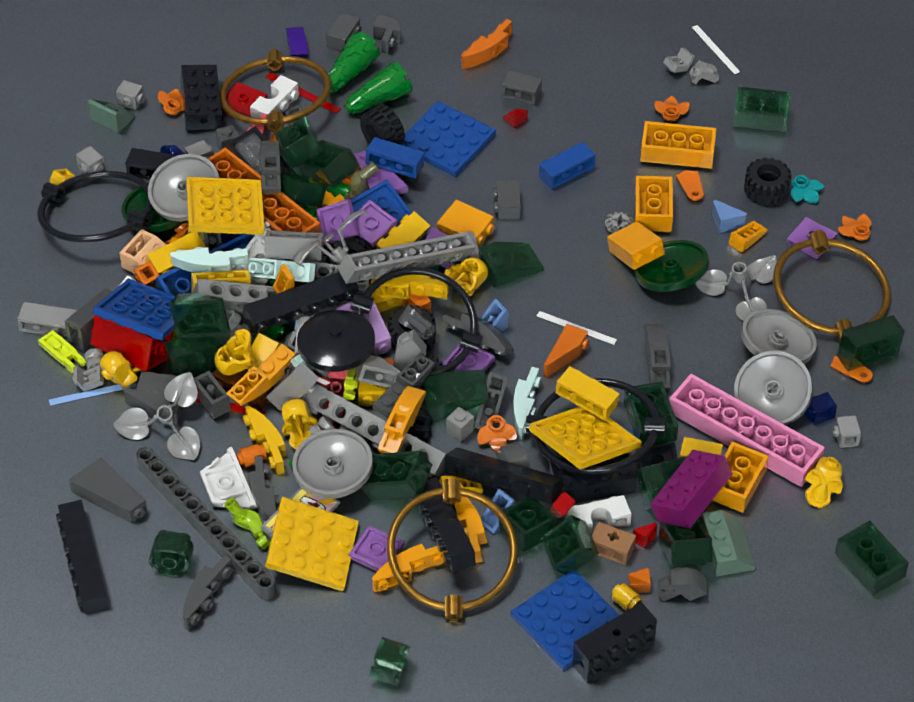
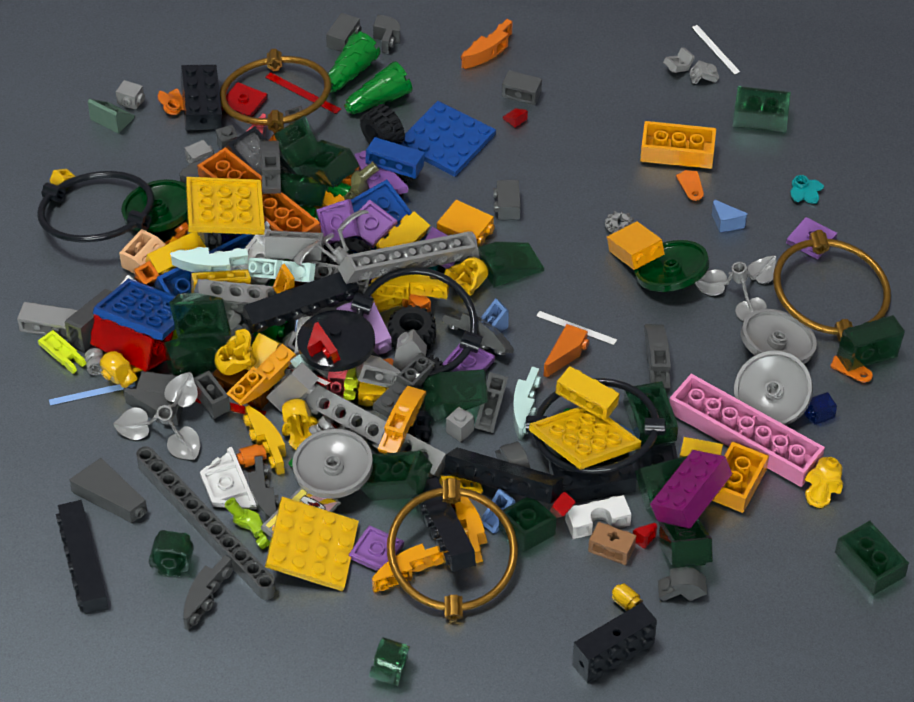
(88, 379): light grey bracket -> none
(90, 161): light grey brick -> none
(145, 162): black brick -> none
(168, 184): light grey dish -> none
(171, 149): clear blue arm -> none
(283, 92): white arch -> none
(297, 42): dark purple slope -> none
(320, 342): none -> red slope
(413, 319): dark grey piece -> none
(496, 436): orange plate -> none
(562, 616): blue plate -> none
(567, 165): blue brick -> none
(569, 545): clear green brick -> none
(640, 581): orange slope -> none
(654, 202): light orange brick -> none
(671, 109): orange plate -> none
(729, 543): sand green slope -> none
(746, 237): light orange slope -> none
(767, 181): black tyre -> none
(847, 431): light grey brick -> none
(856, 228): orange plate -> none

